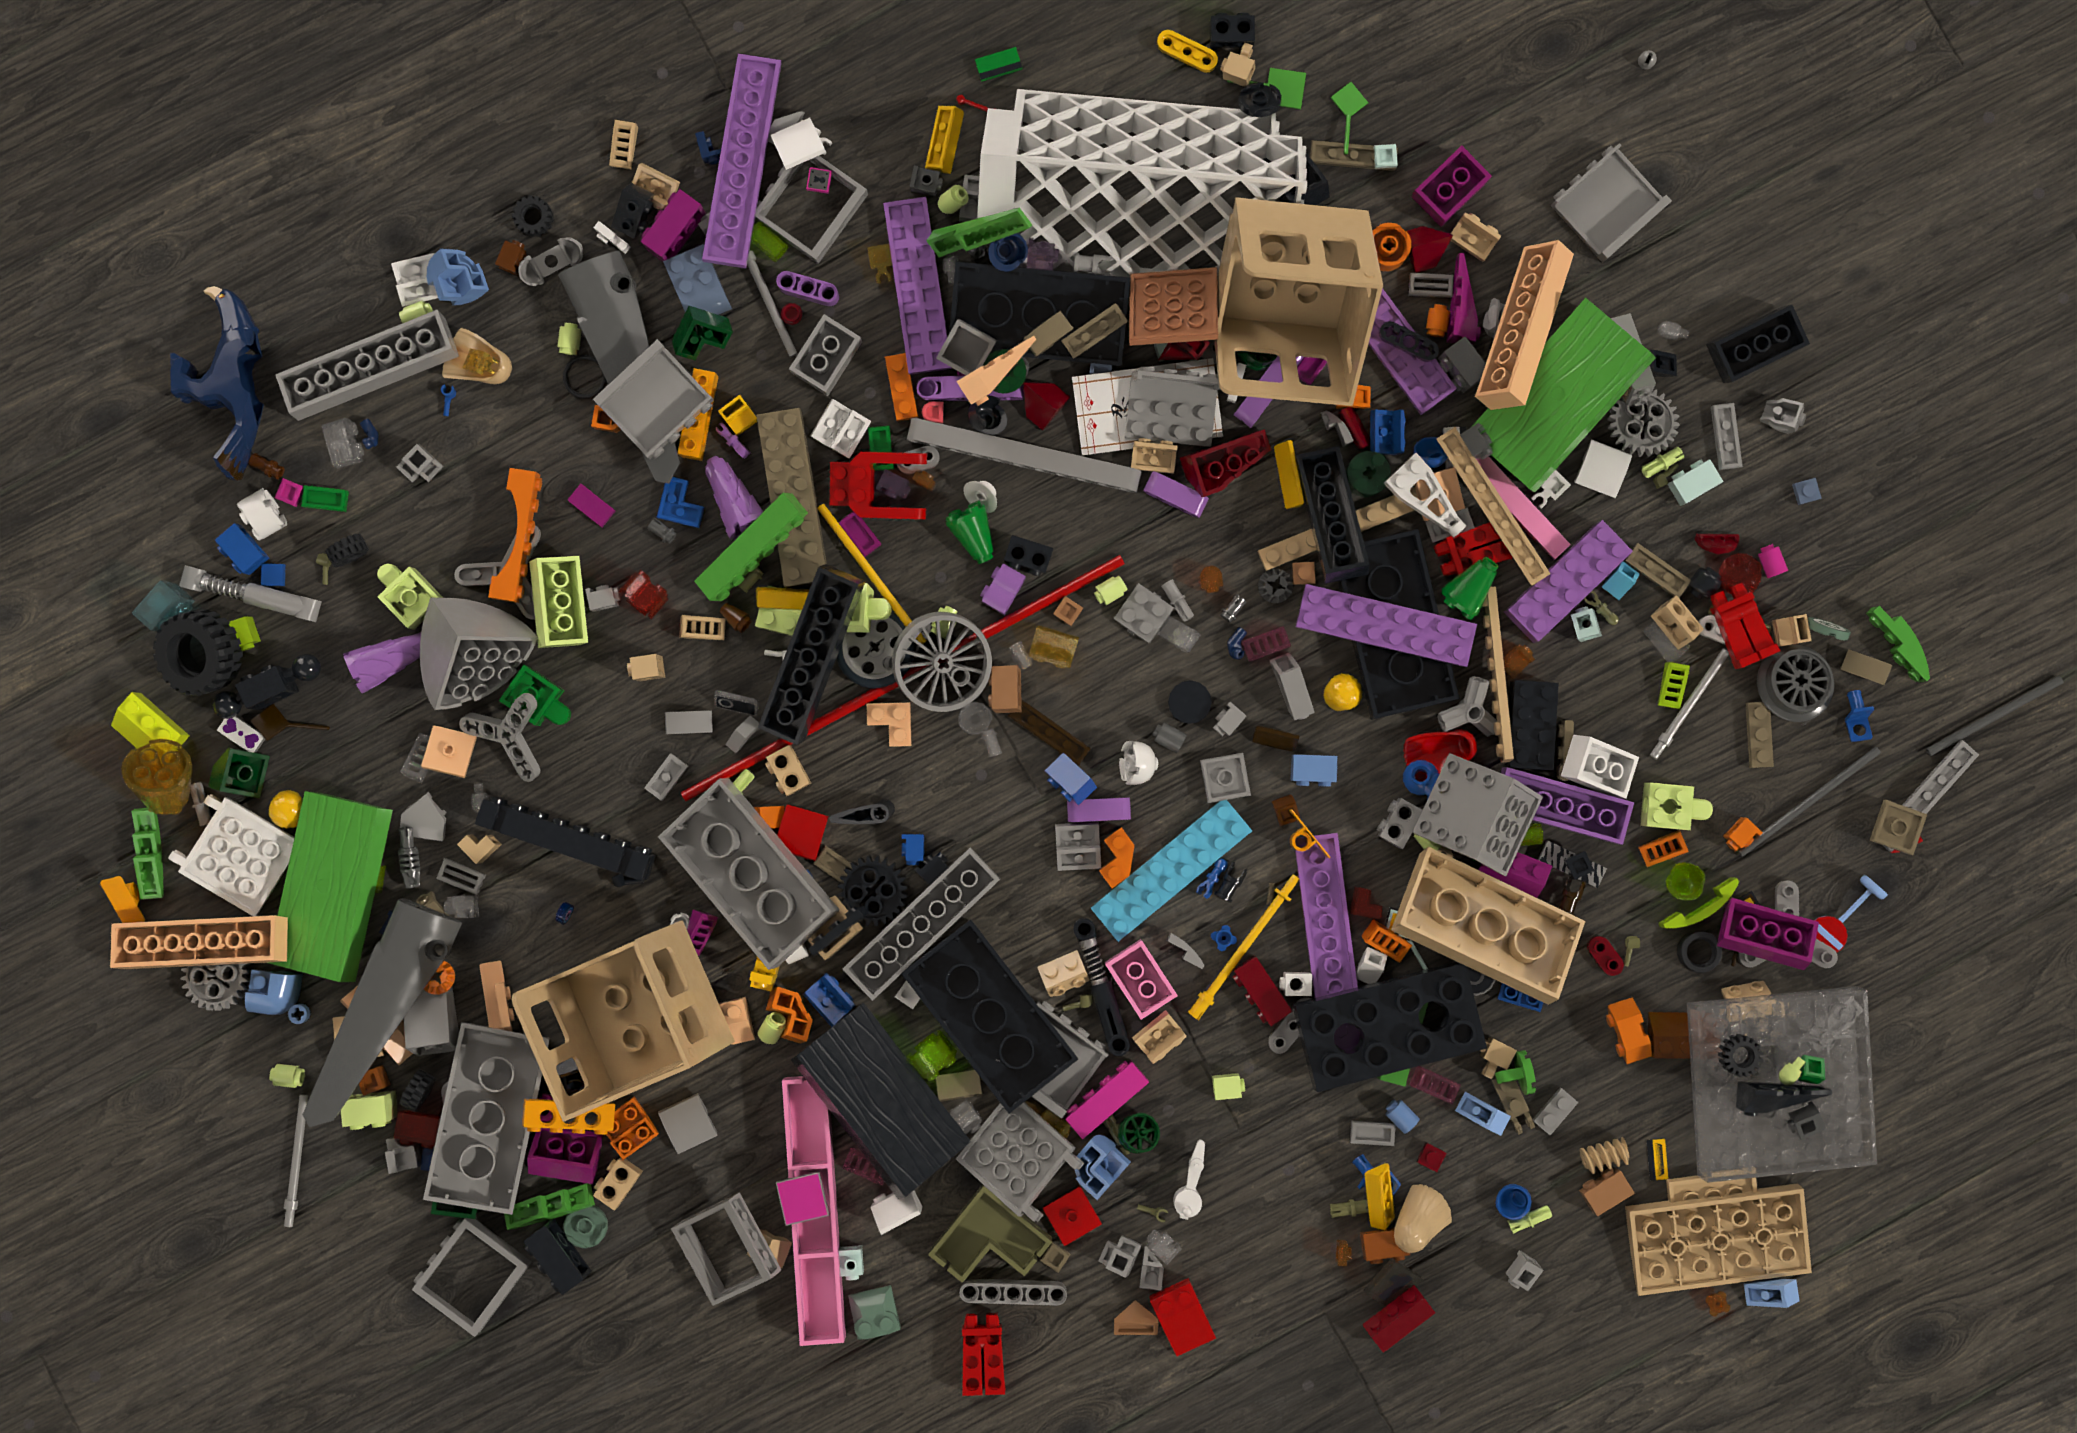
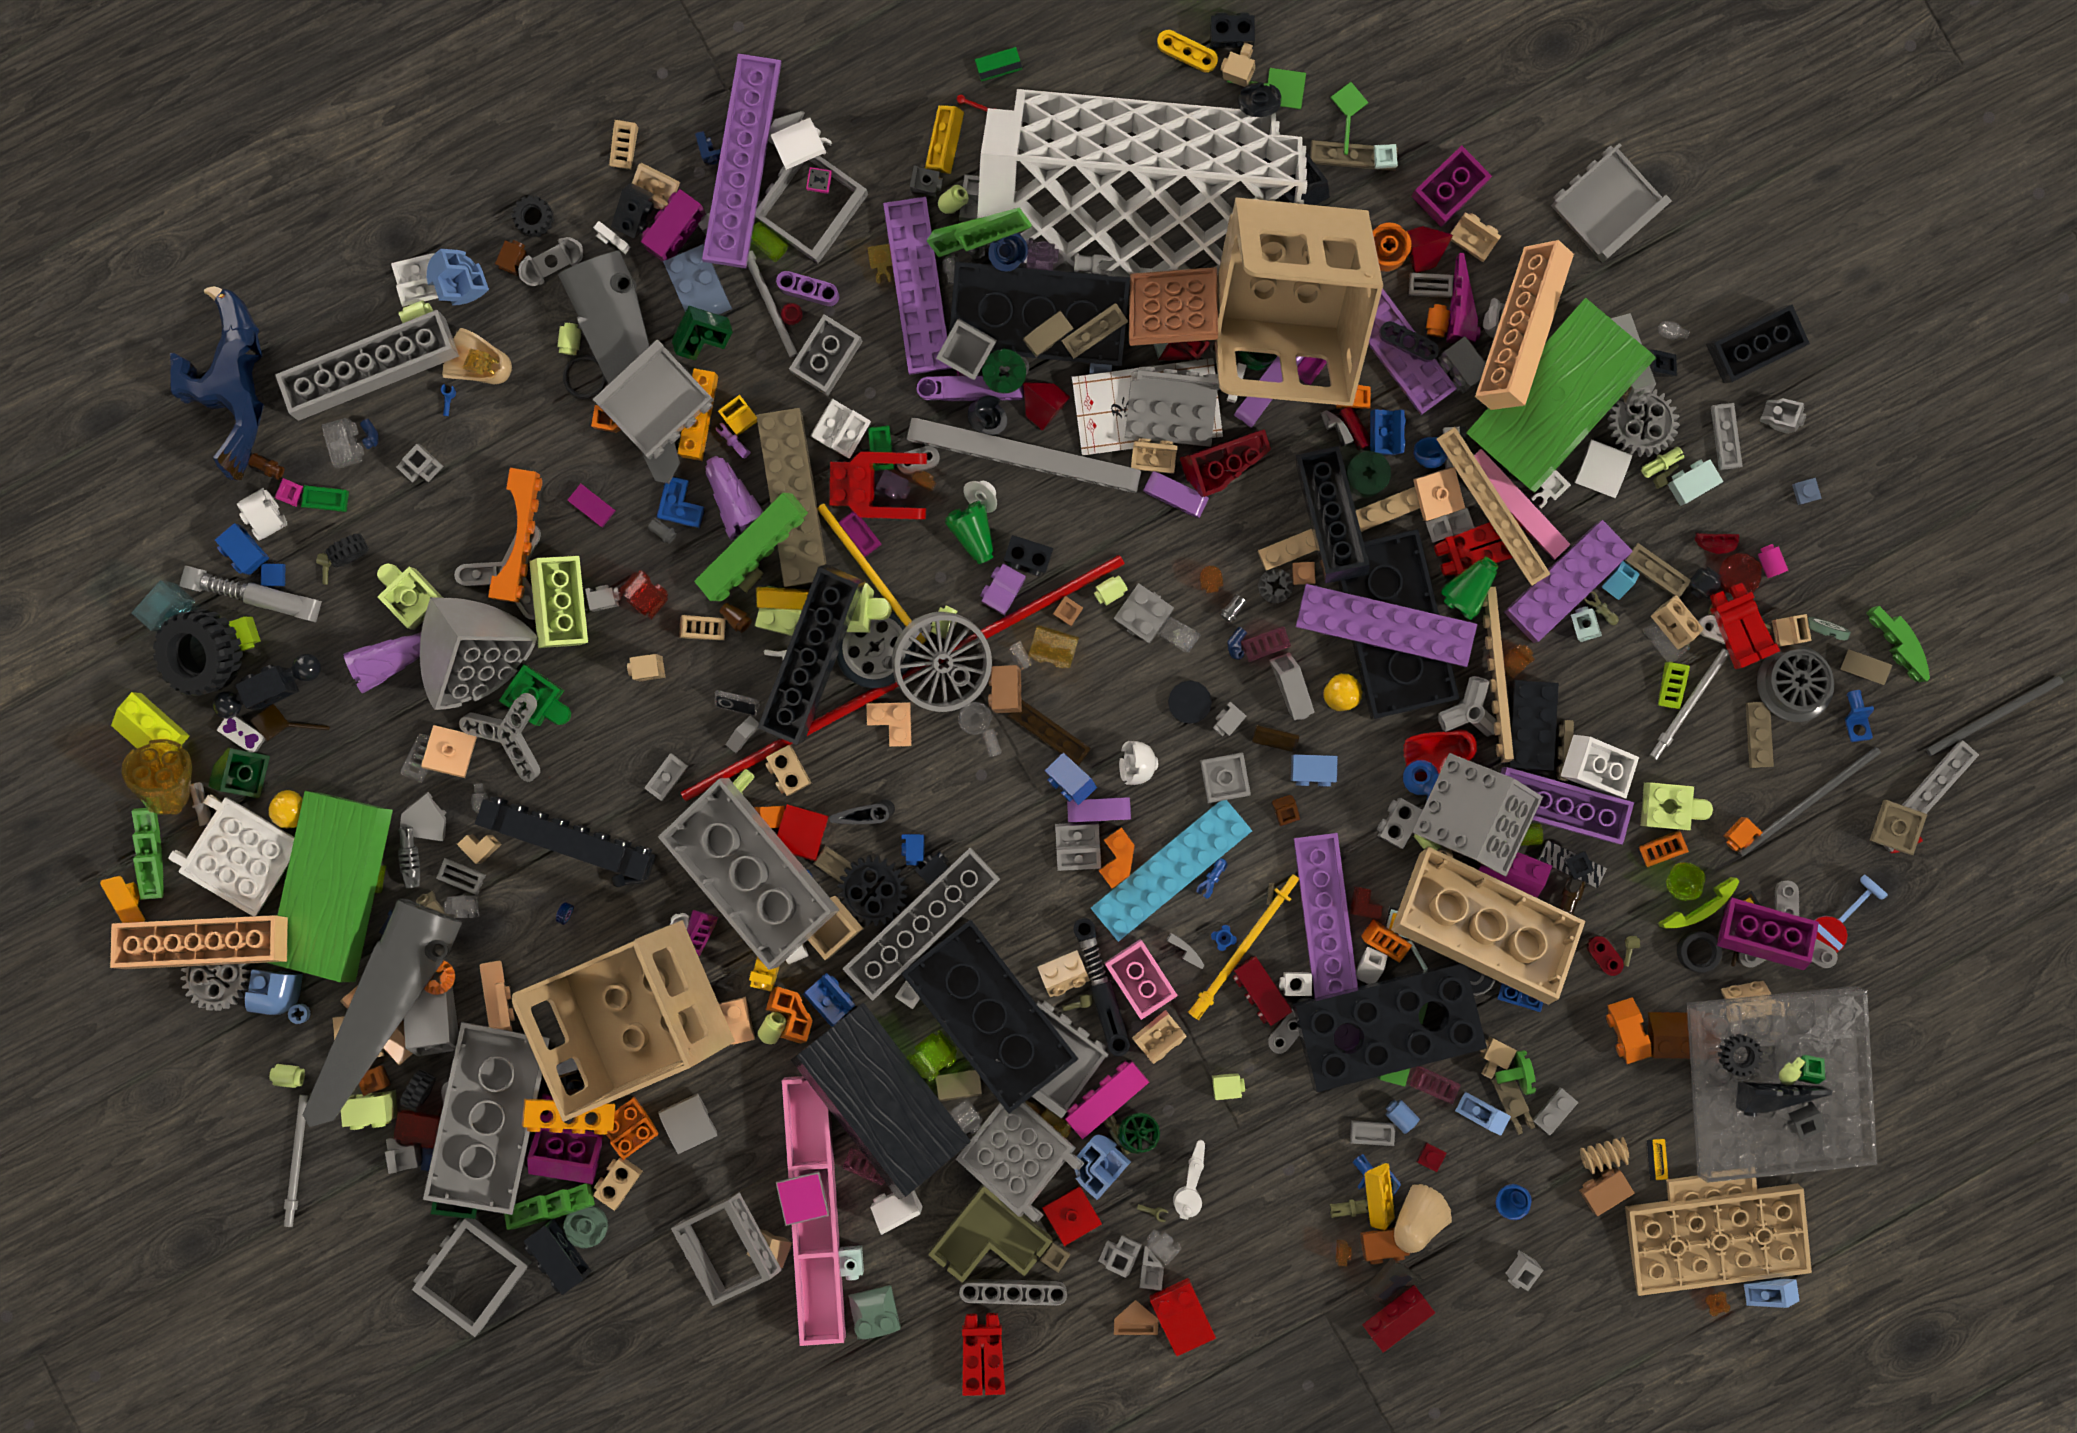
(688, 722): light grey slope -> none
(837, 929): black plate -> none
(901, 387): orange plate -> none
(933, 411): coral tile -> none
(986, 378): light nougat wedge -> none
(1169, 737): dark grey brick -> none
(1177, 600): light grey axle -> none
(1230, 884): black piece -> none
(1288, 475): yellow slope -> none
(1310, 839): light orange piece -> none
(1406, 476): white plate -> none
(1477, 441): dark grey brick -> none
(1530, 1219): yellowish green axle -> none
(1642, 58): light grey hinge -> none

